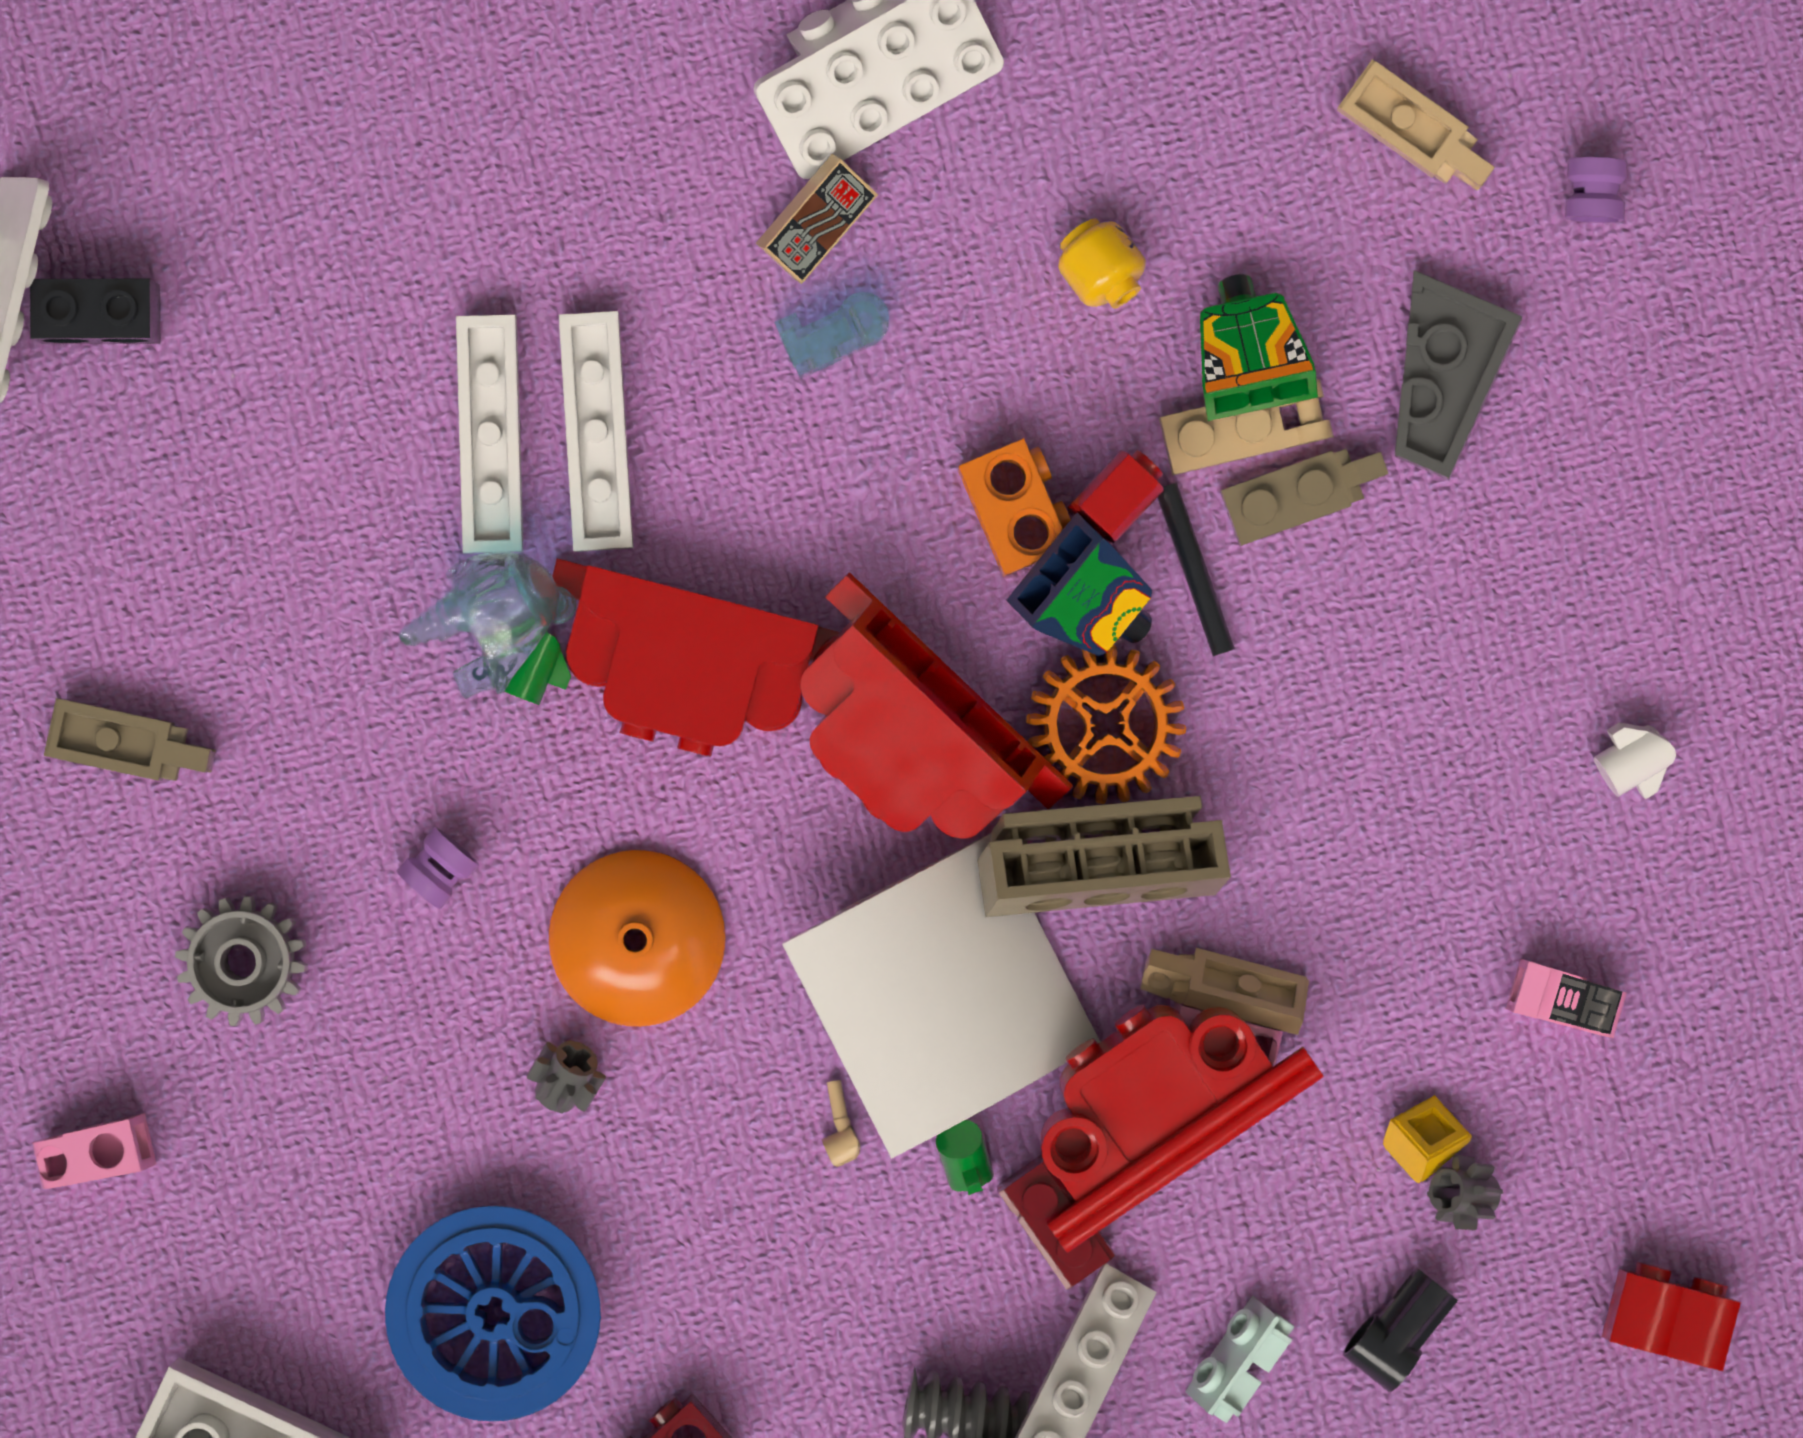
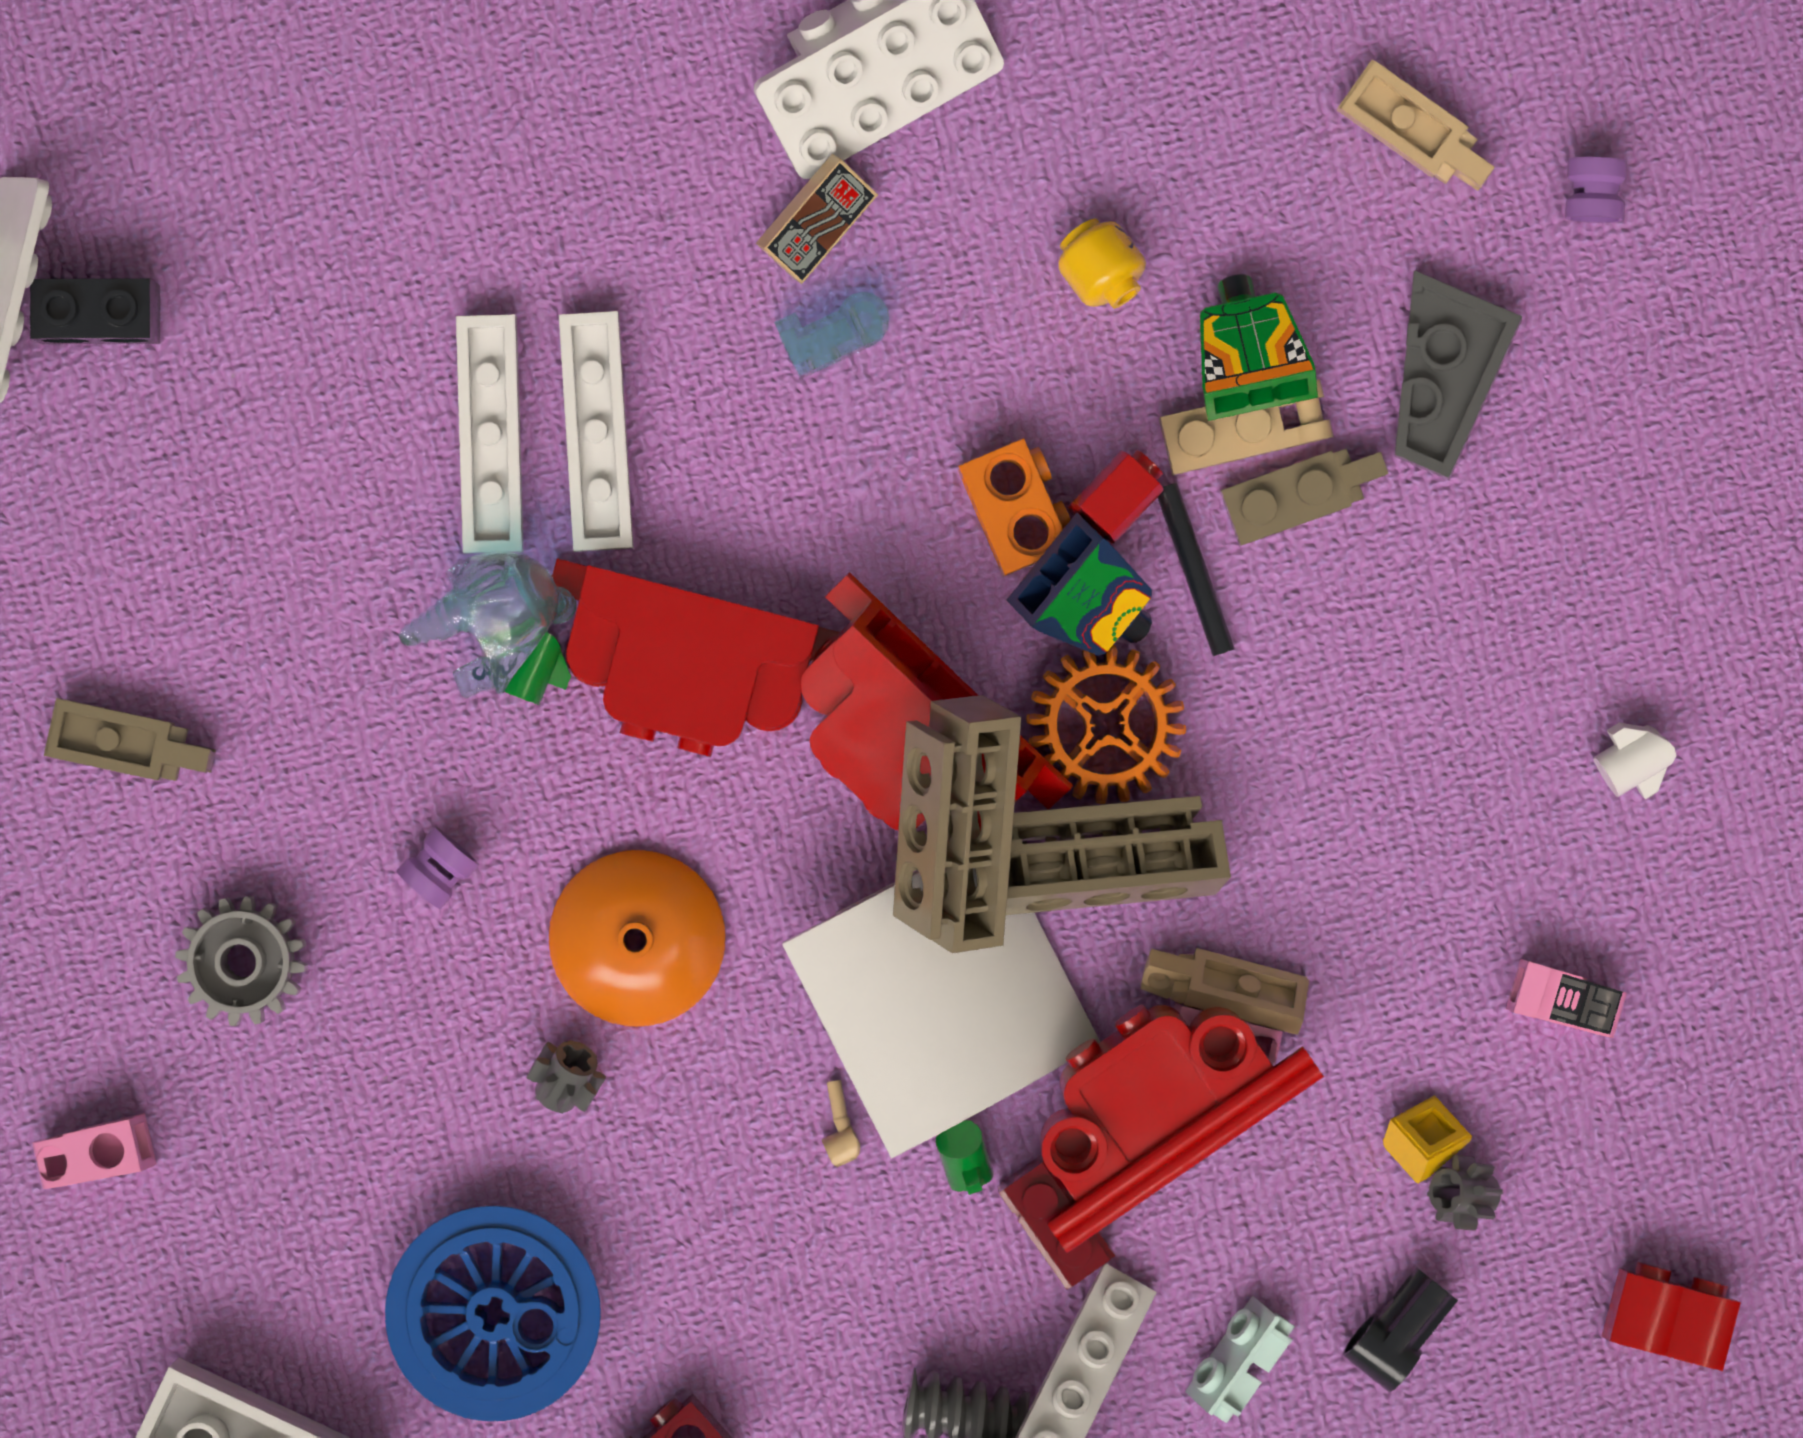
(950, 905): none -> dark tan brick

